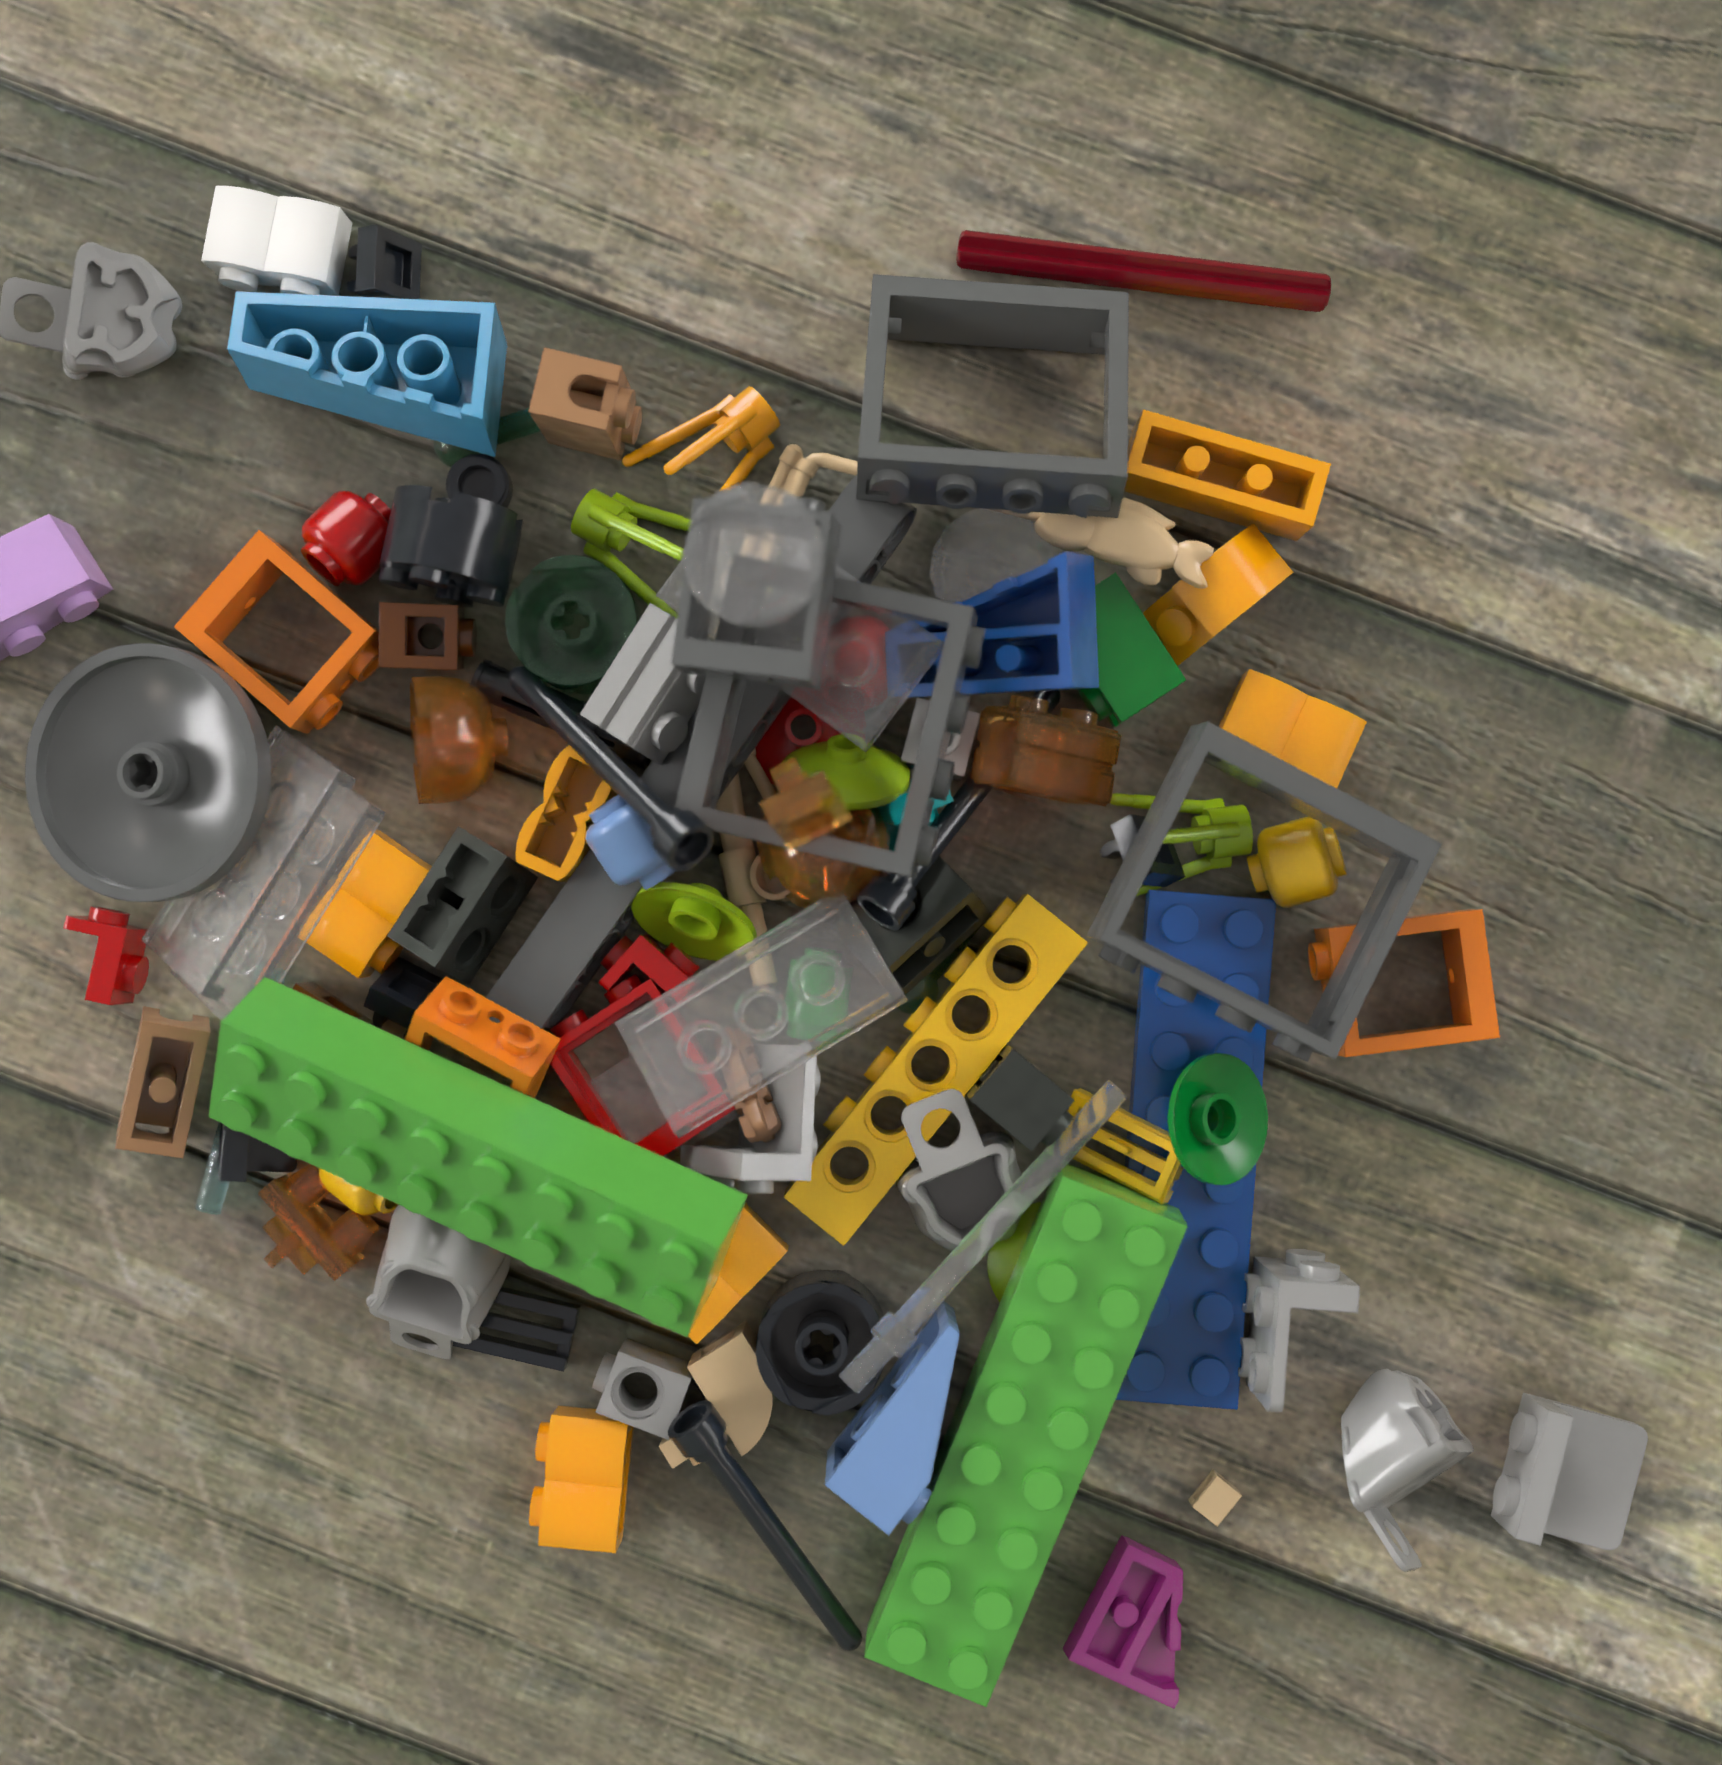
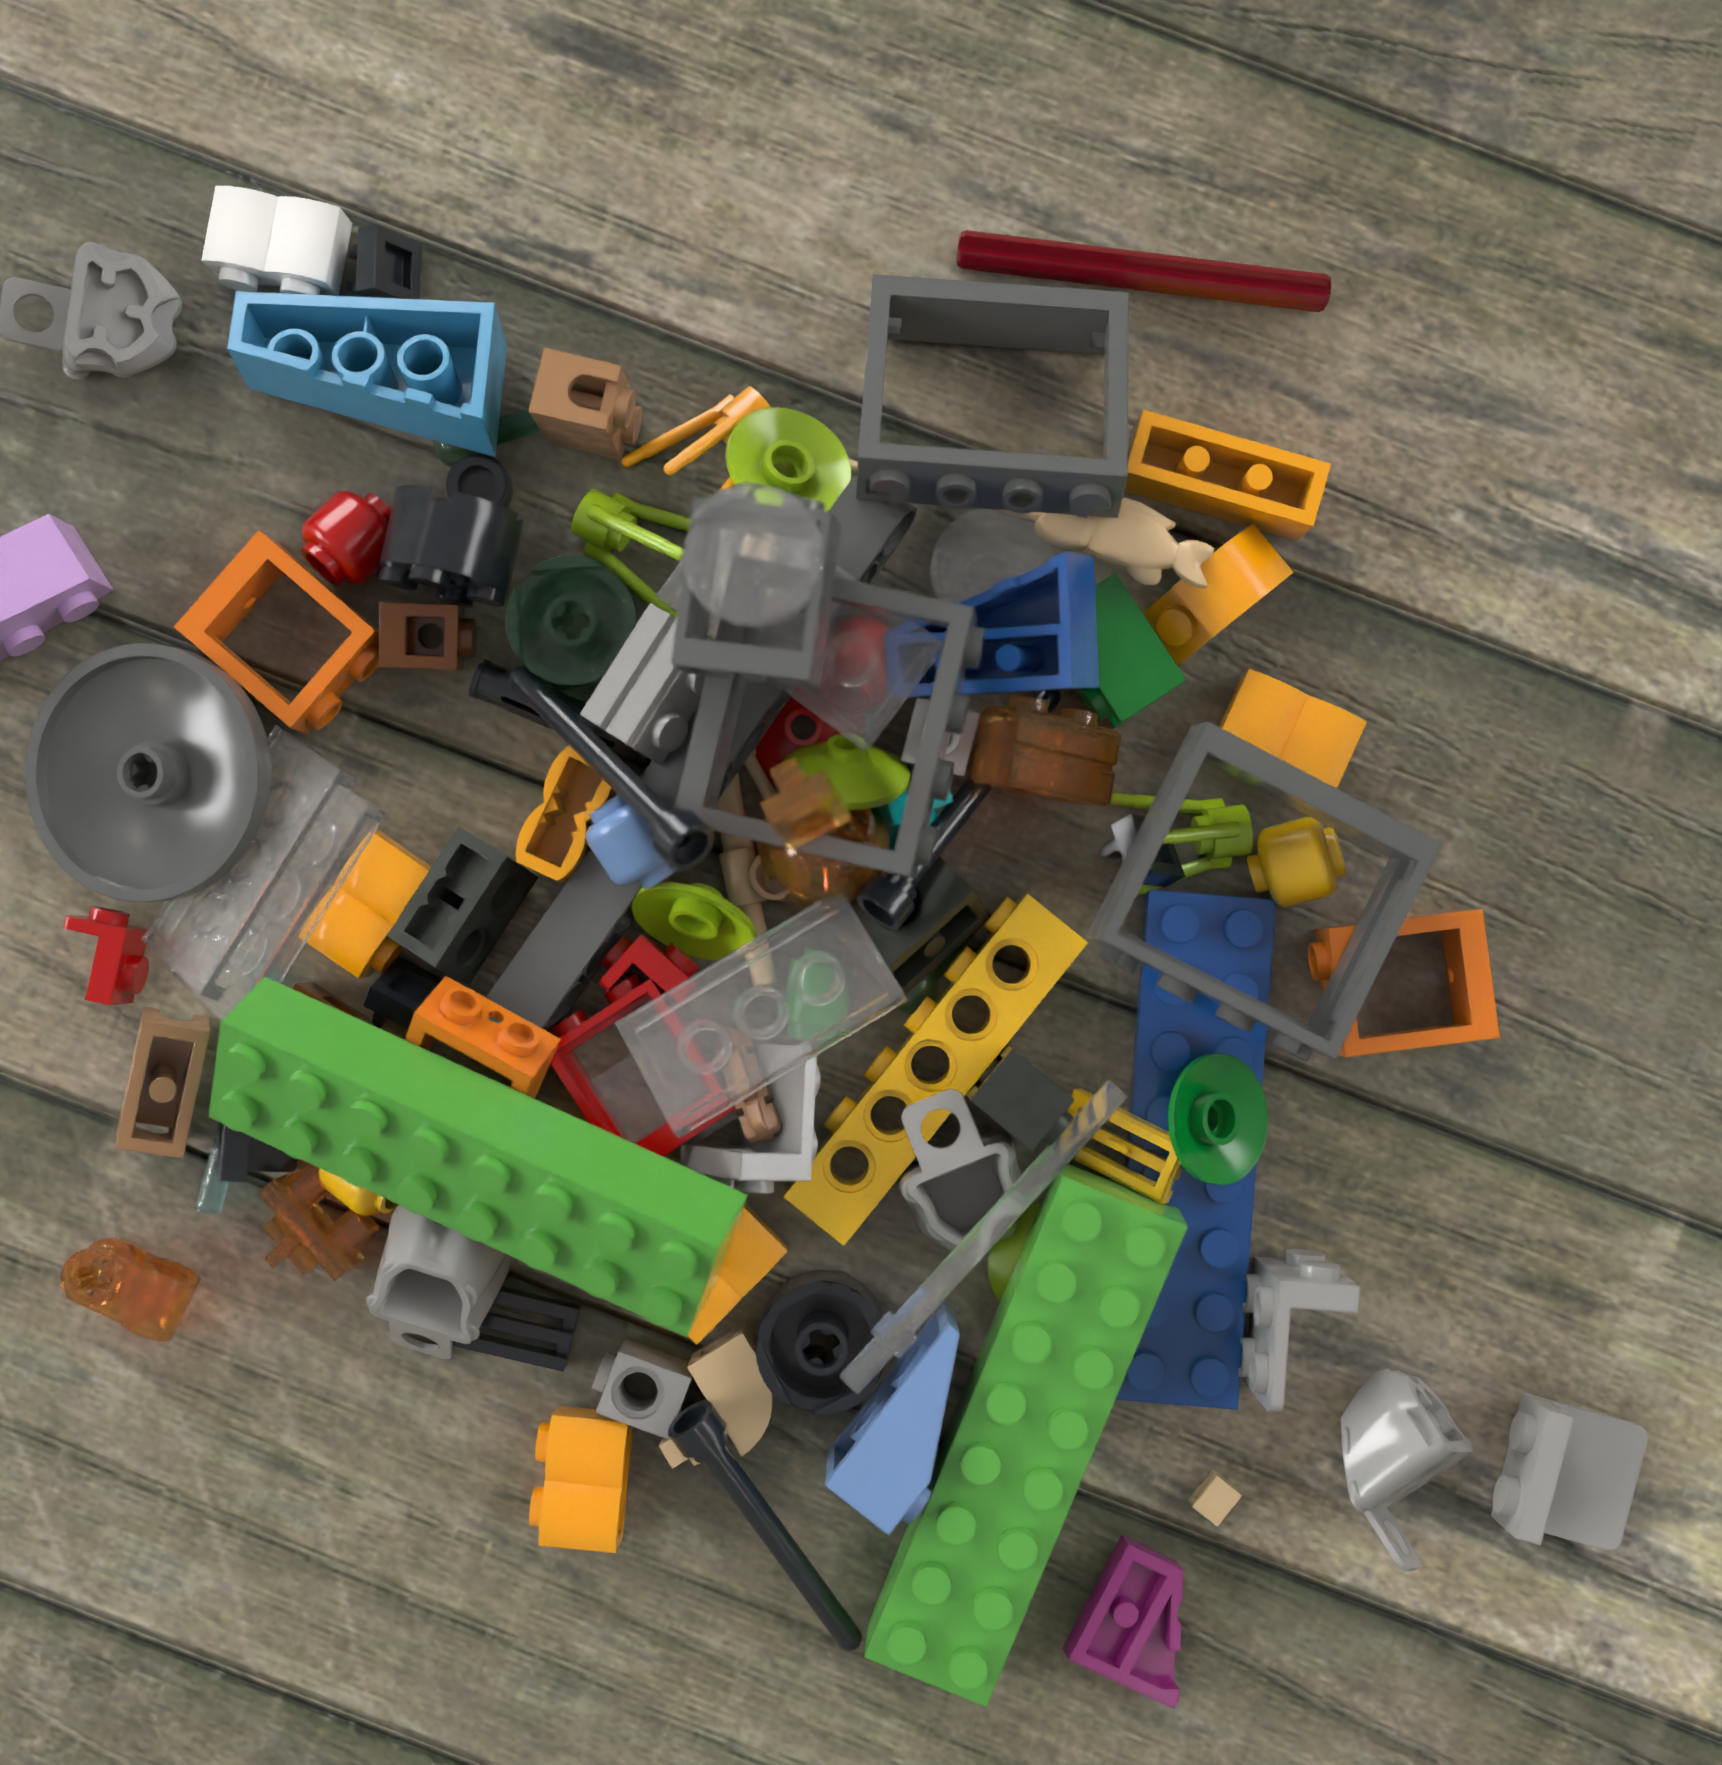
(142, 1289): none -> clear orange piece
(452, 739): clear orange cylinder -> none
(792, 445): none -> lime dish

